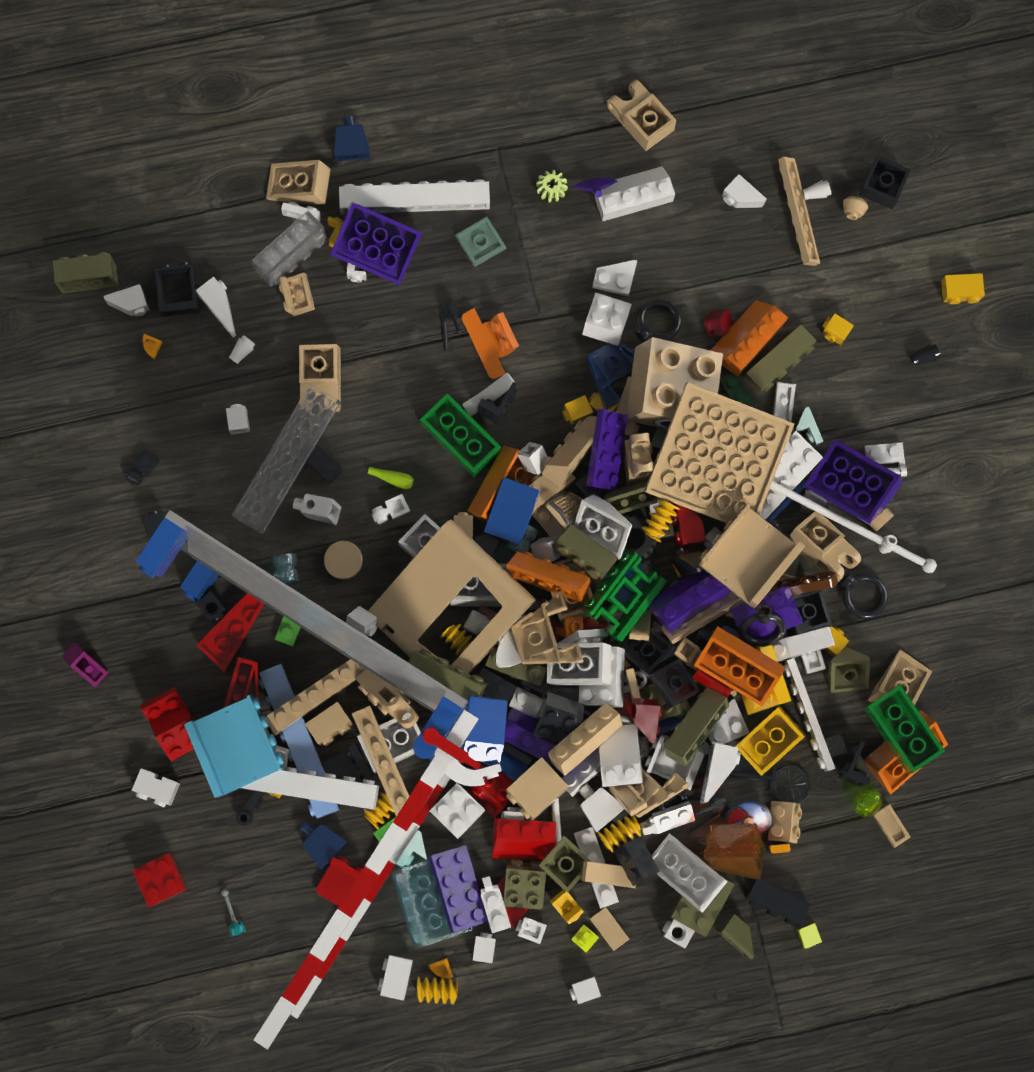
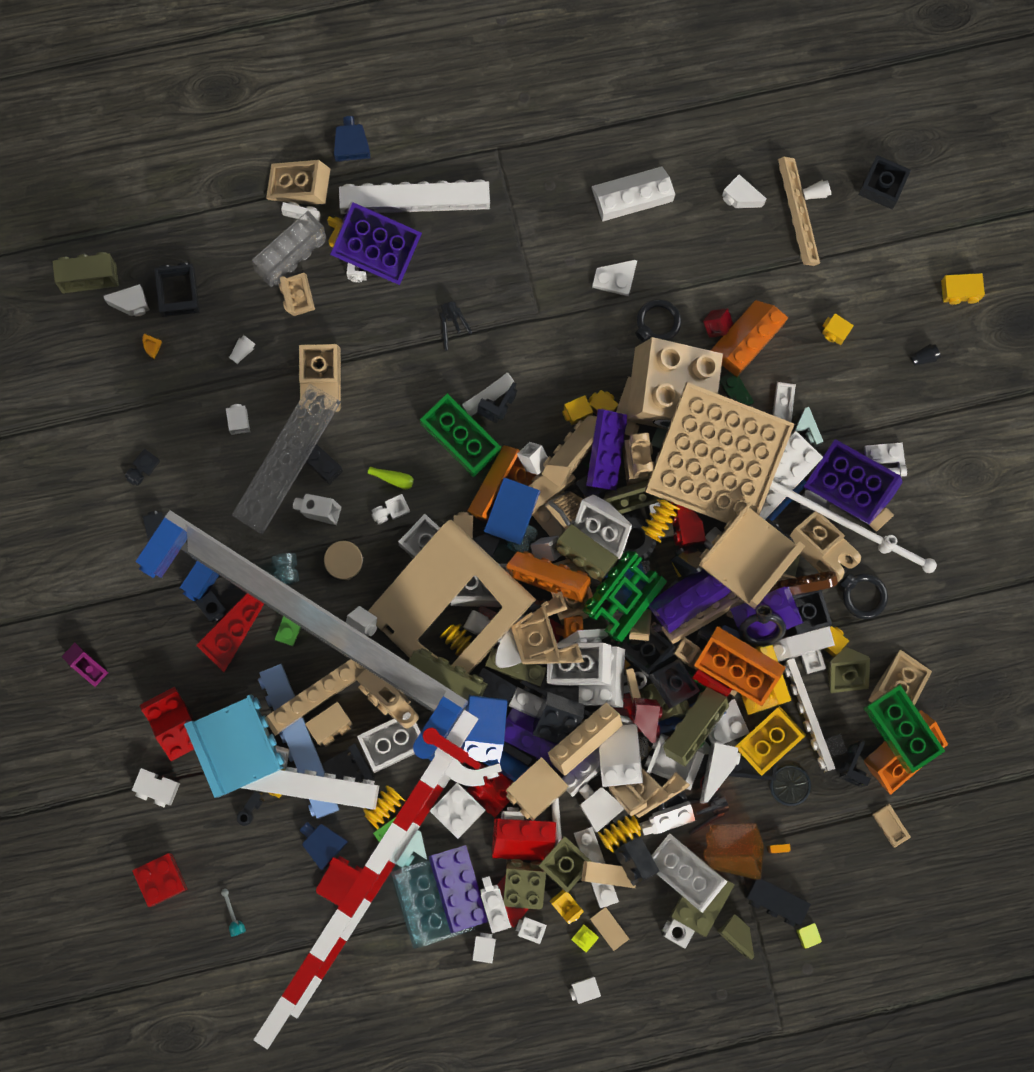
(216, 299): white slope -> none
(243, 682): red wedge -> none
(381, 758): tan plate -> none
(396, 977): white brick -> none
(436, 990): yellow piece -> none
(441, 968): light orange tile -> none
(480, 241): sand green tile -> none
(491, 340): orange plate -> none
(558, 189): yellowish green gear -> none
(590, 624): red cylinder -> none
(595, 185): dark purple hand -> none
(606, 319): white brick -> none
(607, 367): dark blue wing -> none
(642, 116): tan brick -> none
(749, 813): shield -> none
(780, 359): olive brick -> none
(785, 822): tan bracket -> none
(854, 207): tan cone -> none
(867, 802): clear neon green head -> none

